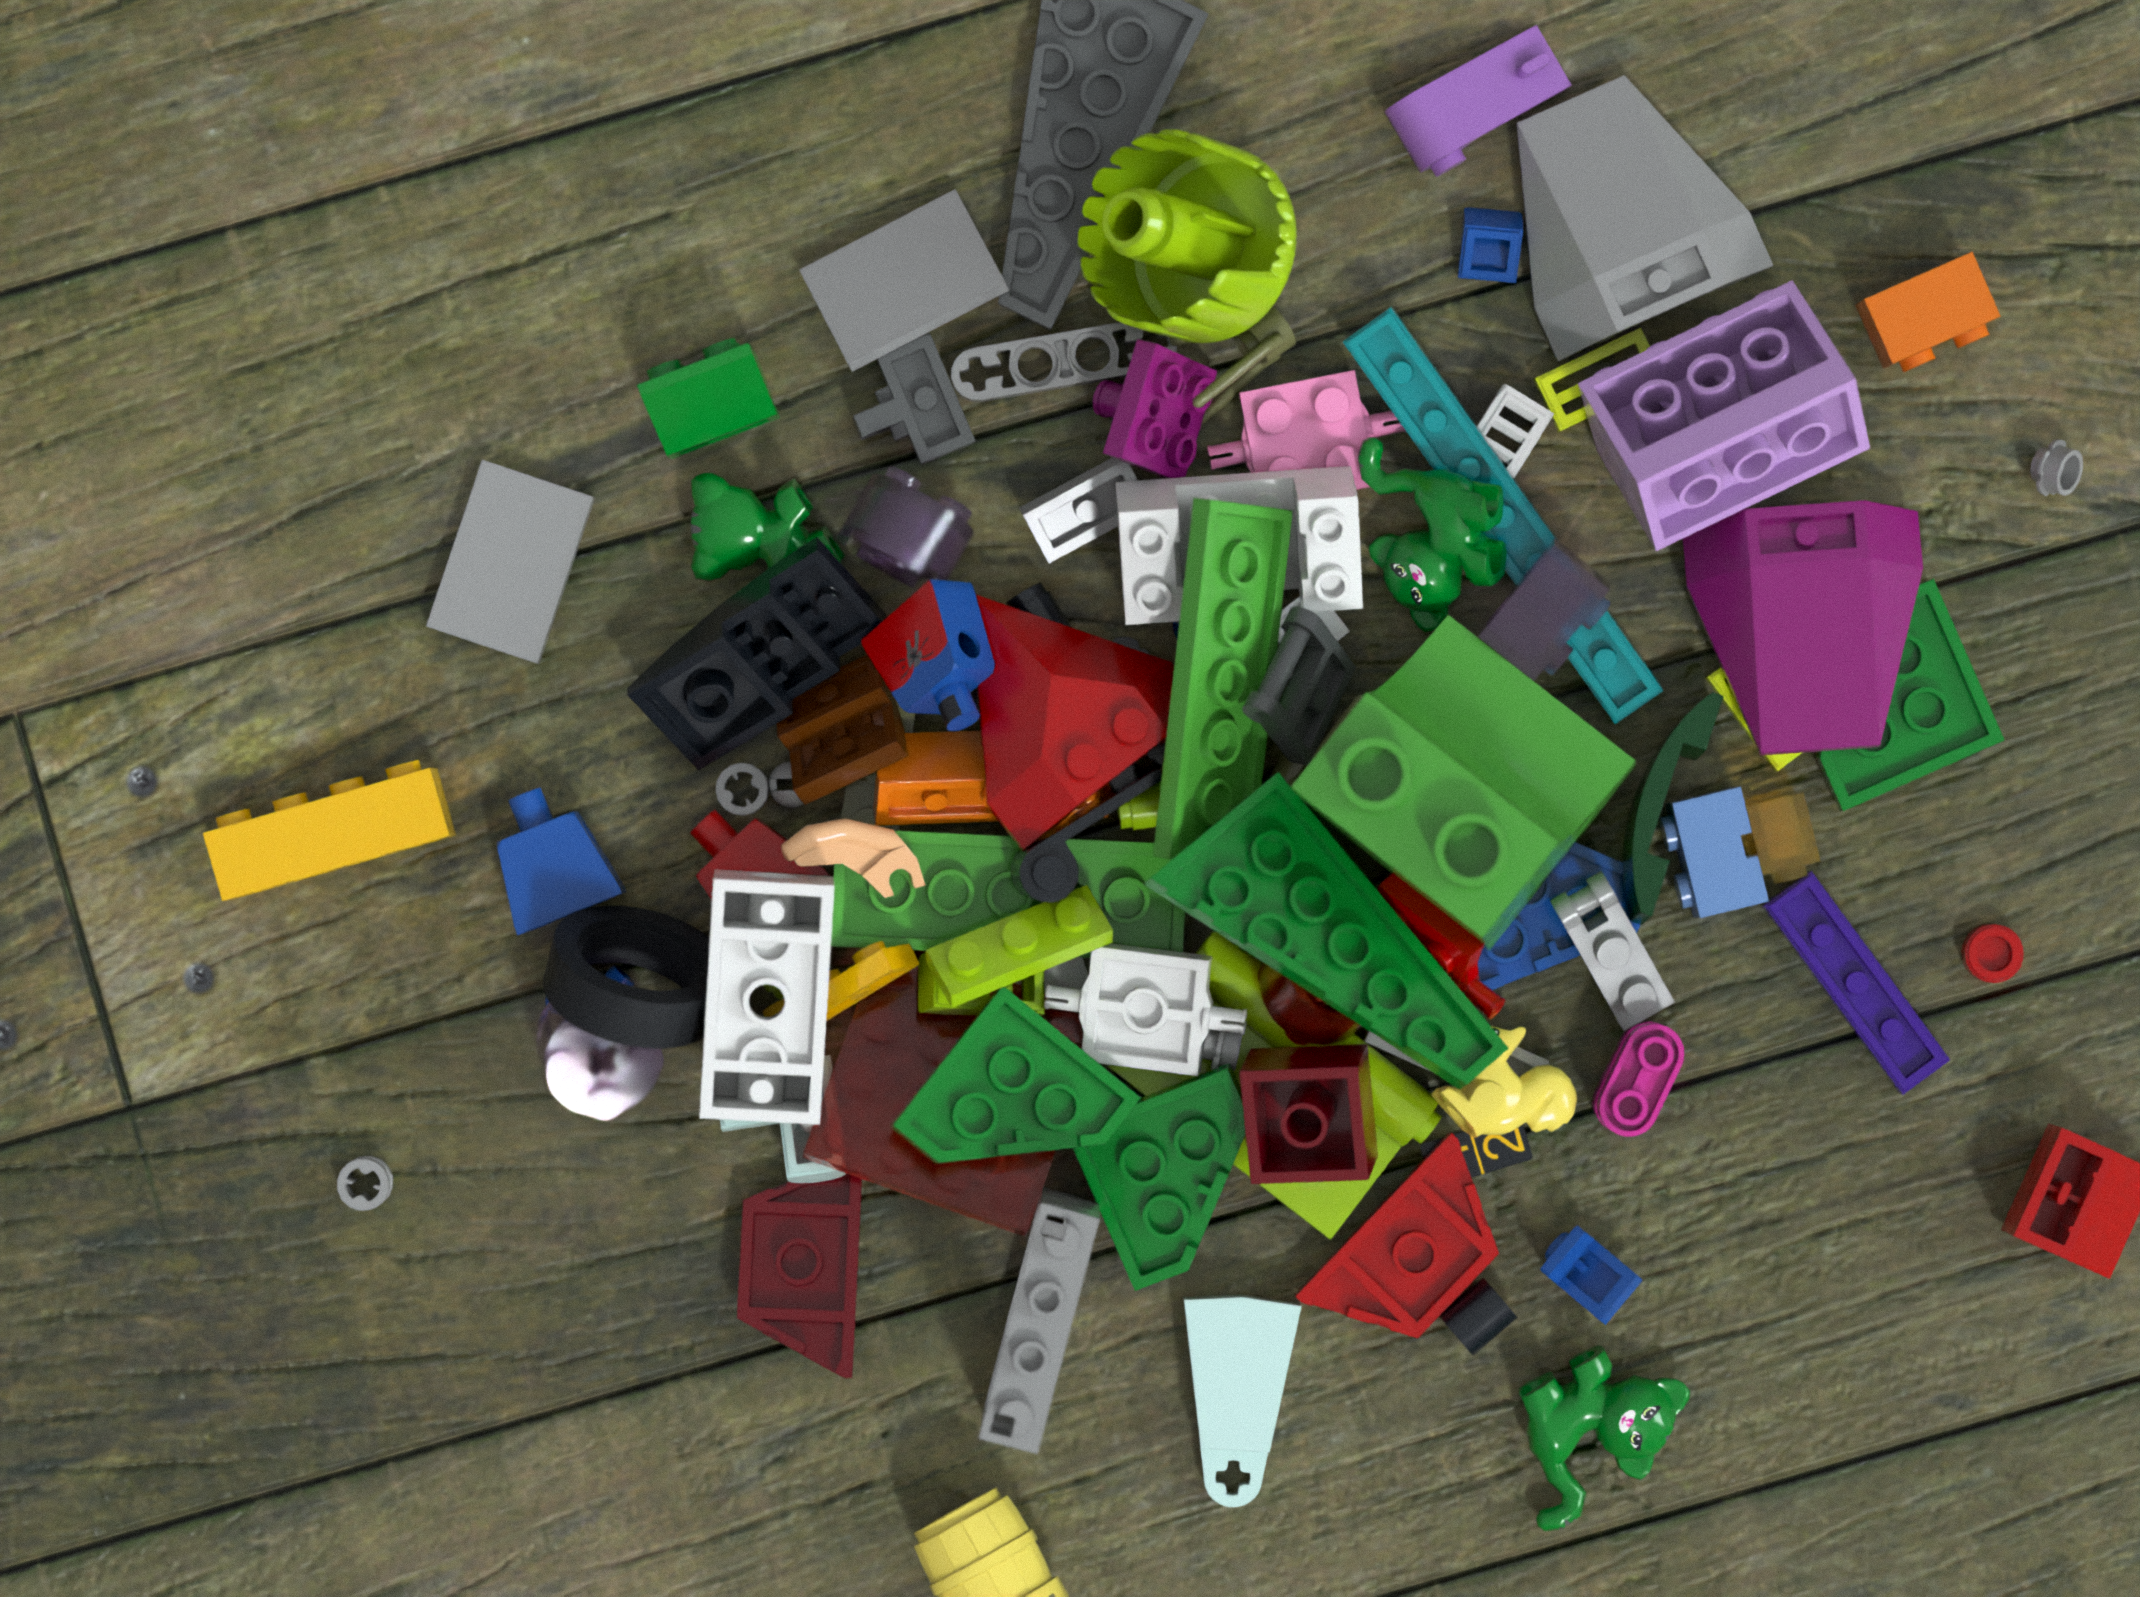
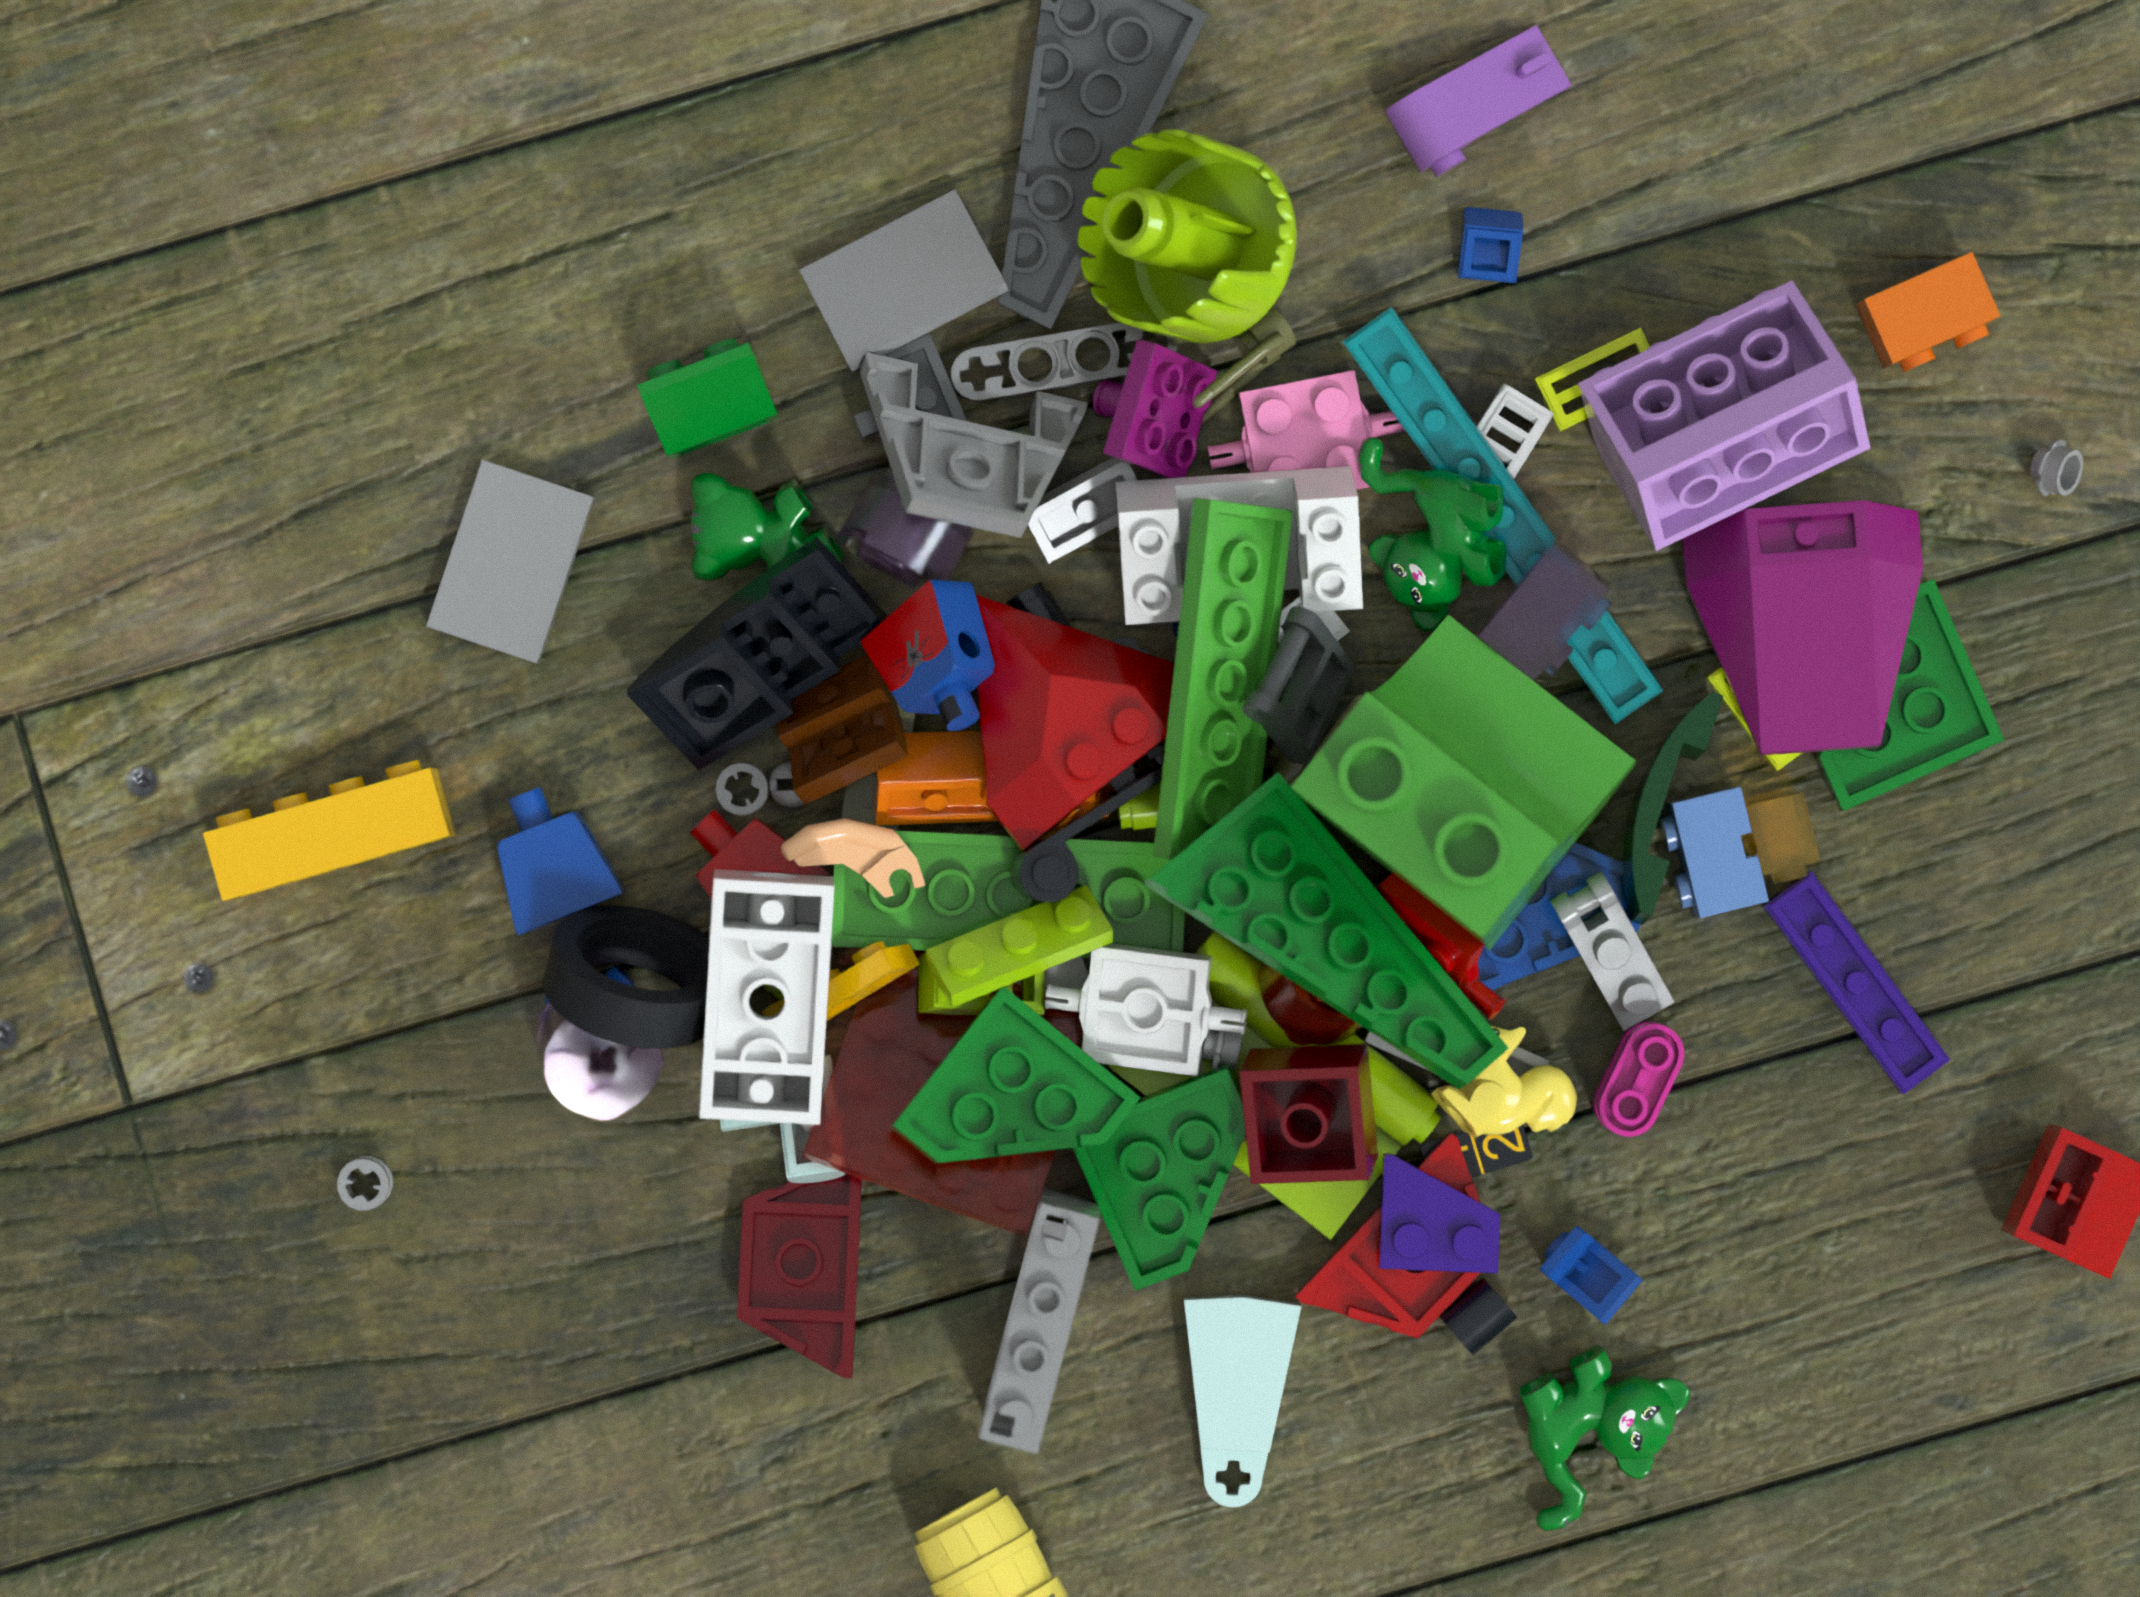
(961, 467): none -> light grey wing
(1433, 1224): none -> dark purple wing
(1623, 218): light grey wedge -> none
(1992, 953): red tile -> none

